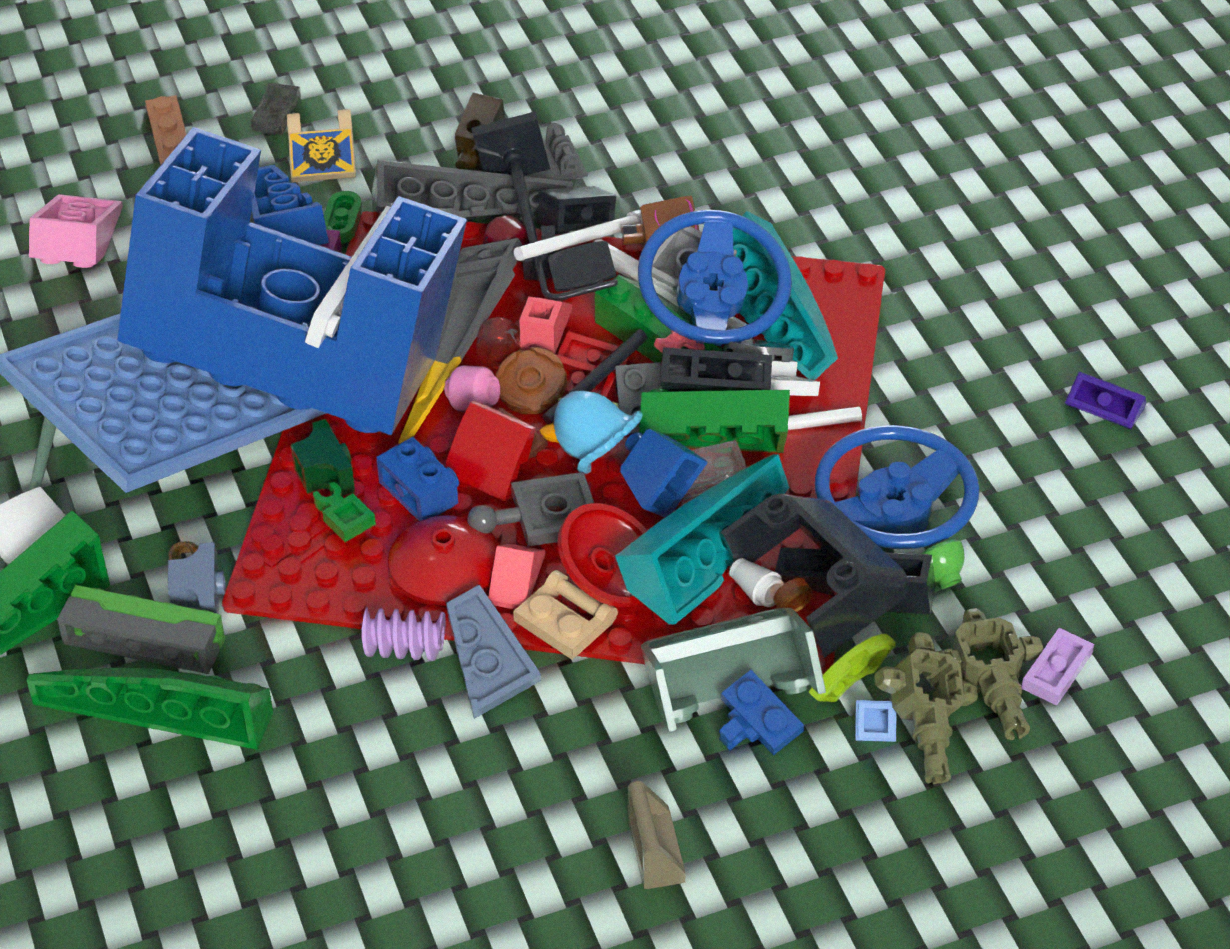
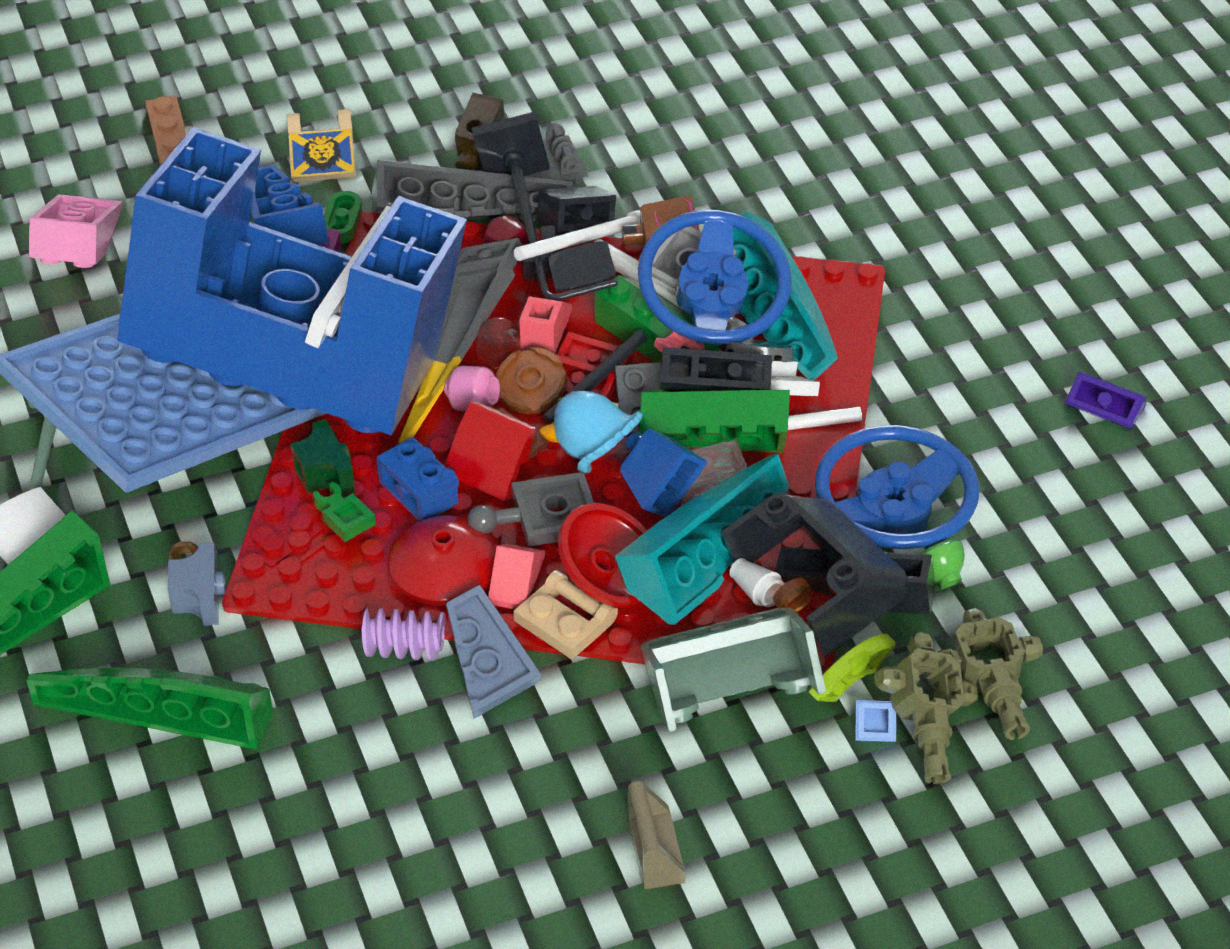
(141, 629): dark grey piece -> none
(274, 107): clear smoke plate -> none
(757, 715): blue hinge -> none
(1057, 666): lavender plate -> none

